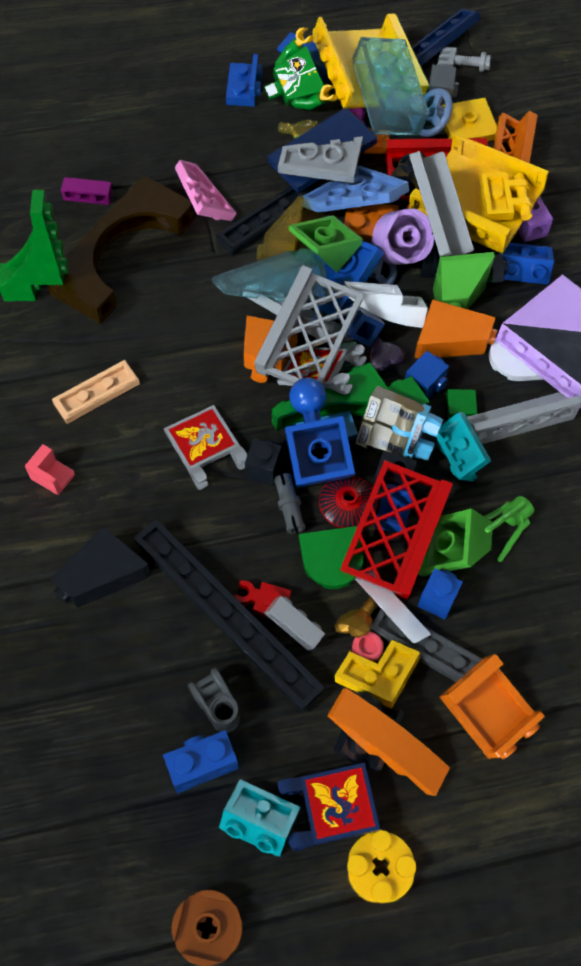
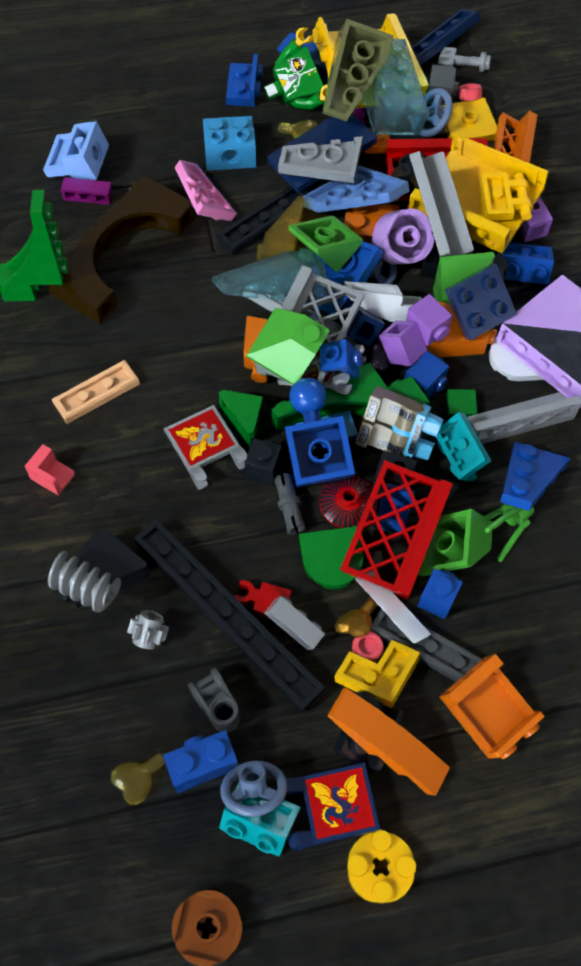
(78, 152): none -> light blue brick
(81, 584): none -> light grey piece
(136, 778): none -> clear yellow rock
(147, 629): none -> light grey gear
(229, 143): none -> dark azure brick
(243, 412): none -> green slope
(253, 784): none -> sand blue piece
(287, 344): none -> bright green slope
(340, 356): none -> blue bracket
(354, 65): none -> olive wedge
(403, 342): none -> medium lavender brick
(431, 319): none -> medium lavender brick
(470, 92): none -> coral tile
(480, 301): none -> dark blue plate
(530, 474): none -> blue wing

